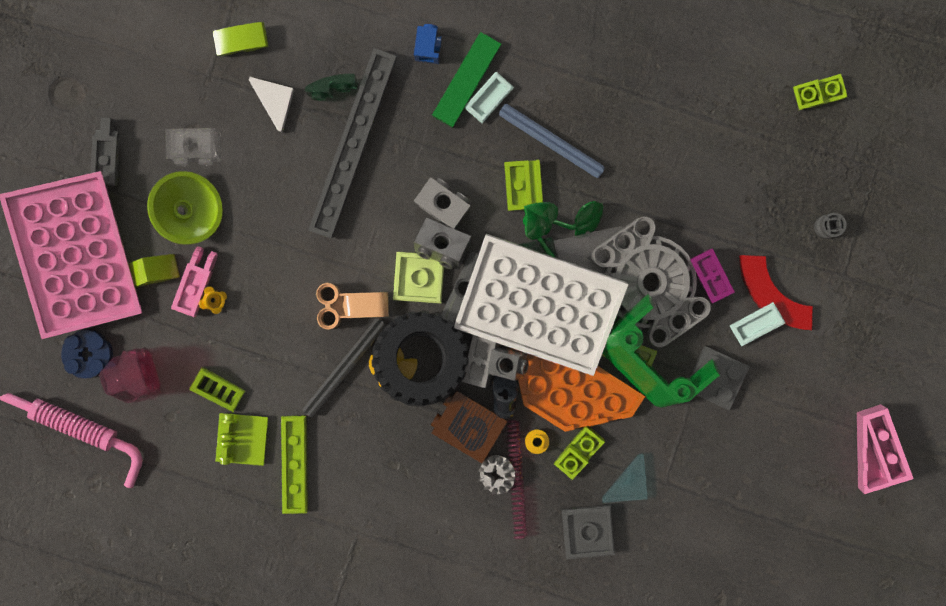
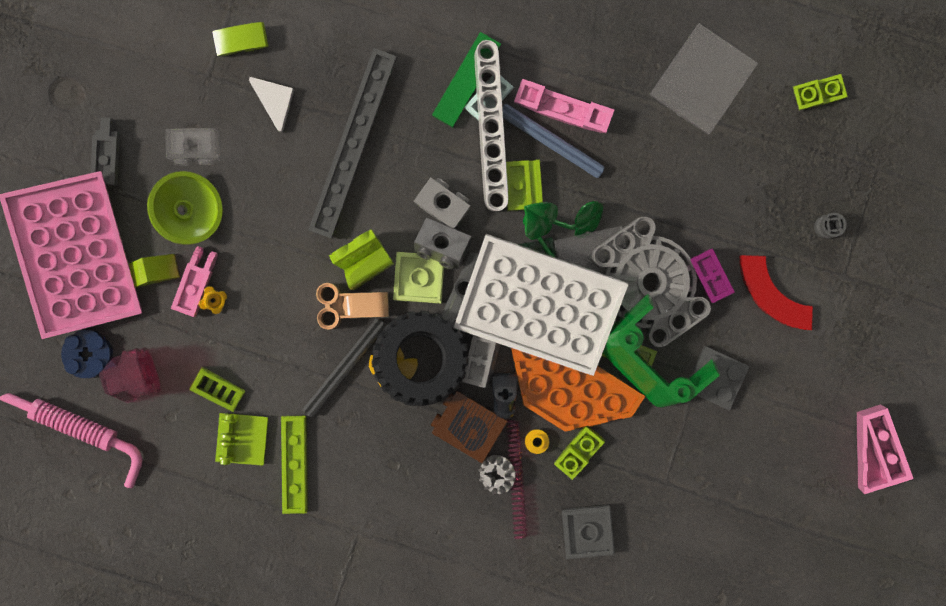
(324, 87): clear green slope -> none
(362, 259): none -> lime piece
(427, 44): blue brick -> none
(495, 115): none -> white beam
(498, 364): dark grey brick -> none
(563, 108): none -> bright pink slope
(630, 484): clear light blue tile -> none
(703, 79): none -> clear piece
(757, 324): light aqua tile -> none

